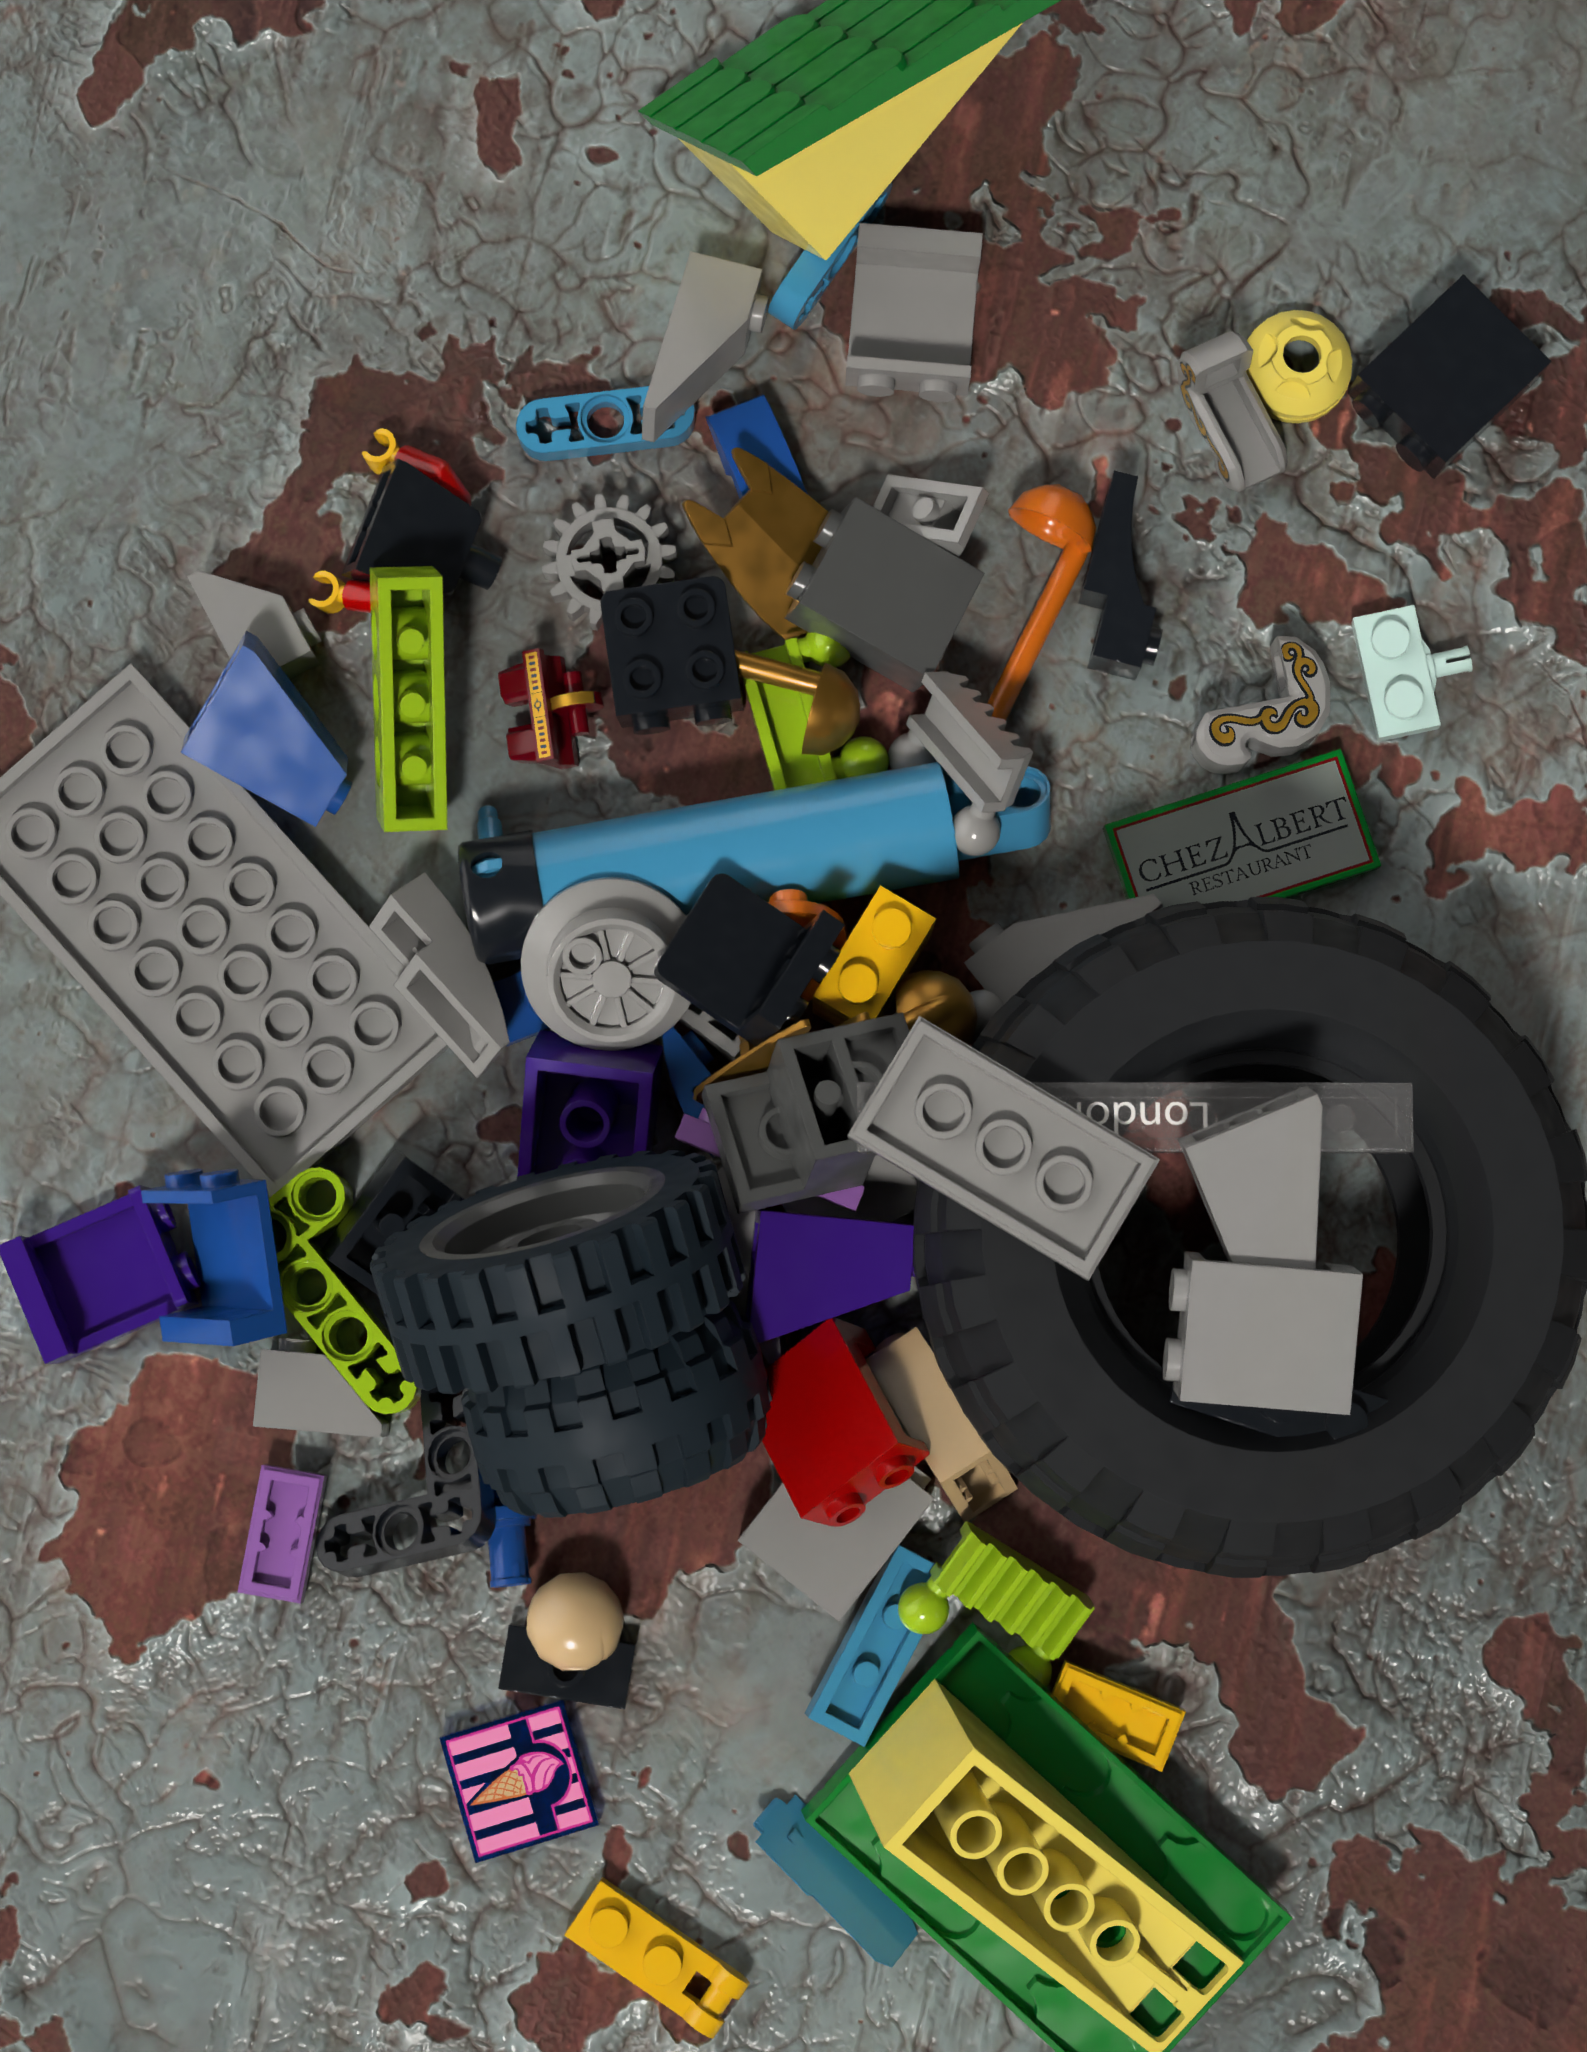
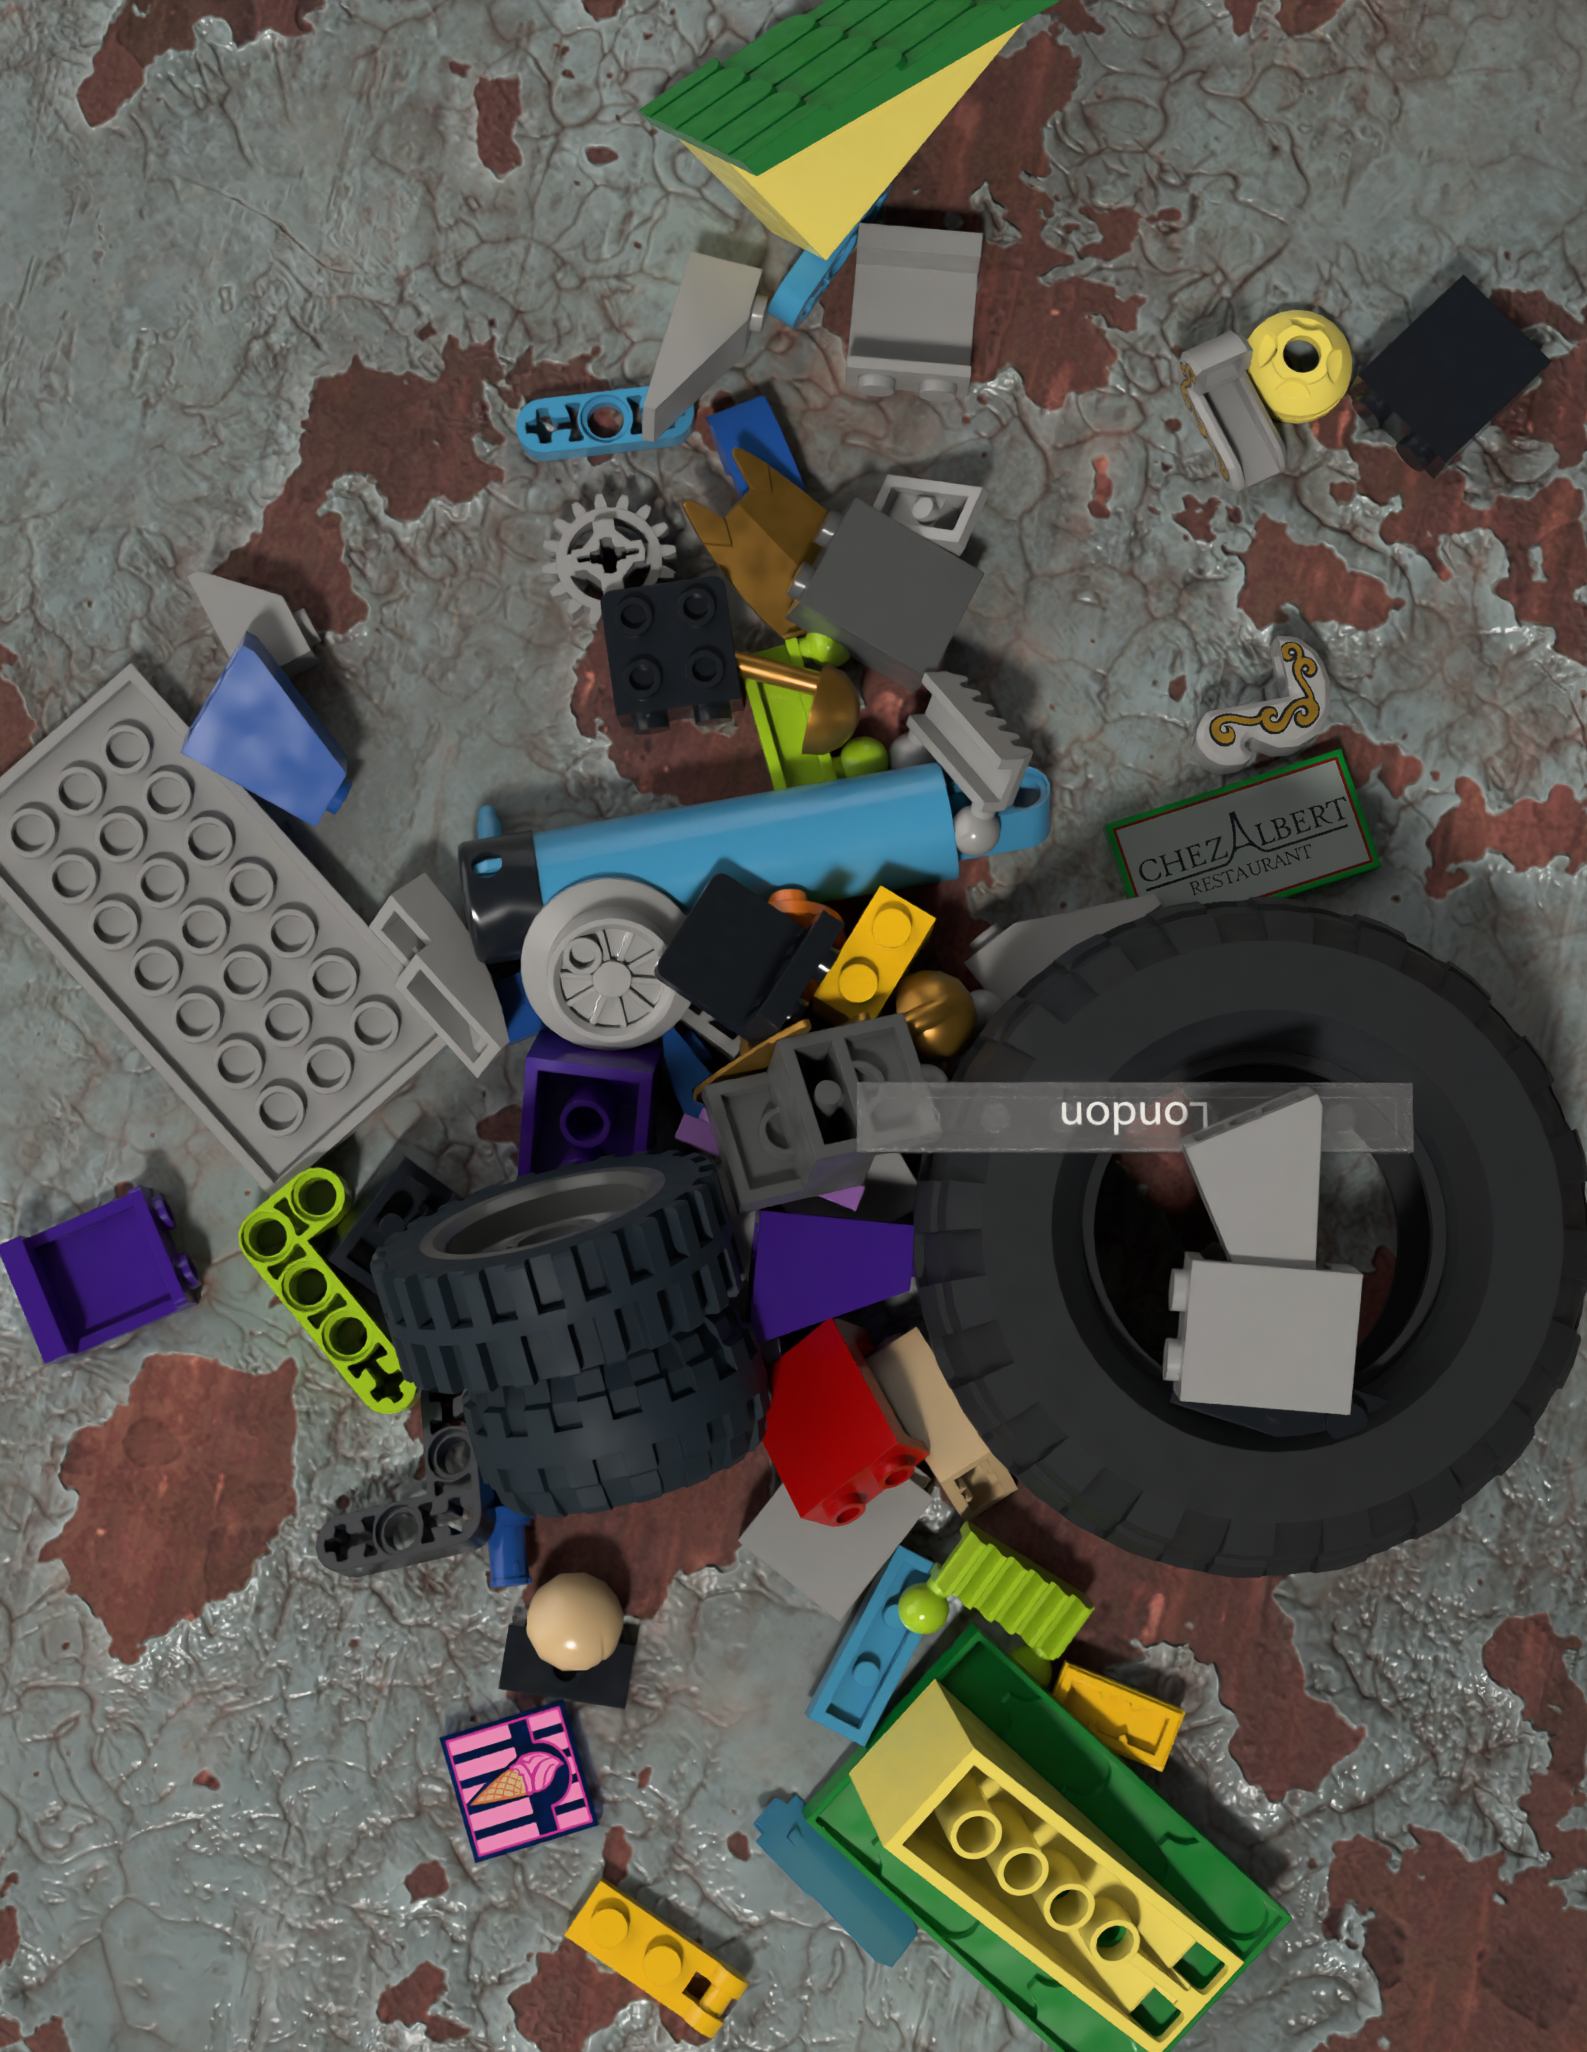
(232, 1259): blue panel -> none
(282, 1533): medium lavender plate -> none
(309, 1394): light grey slope -> none
(408, 698): lime brick -> none
(413, 520): black torso -> none
(556, 709): dark red hips -> none
(1003, 1148): light grey tile -> none
(1066, 522): orange piece -> none
(1110, 584): black slope -> none
(1402, 672): light aqua plate -> none

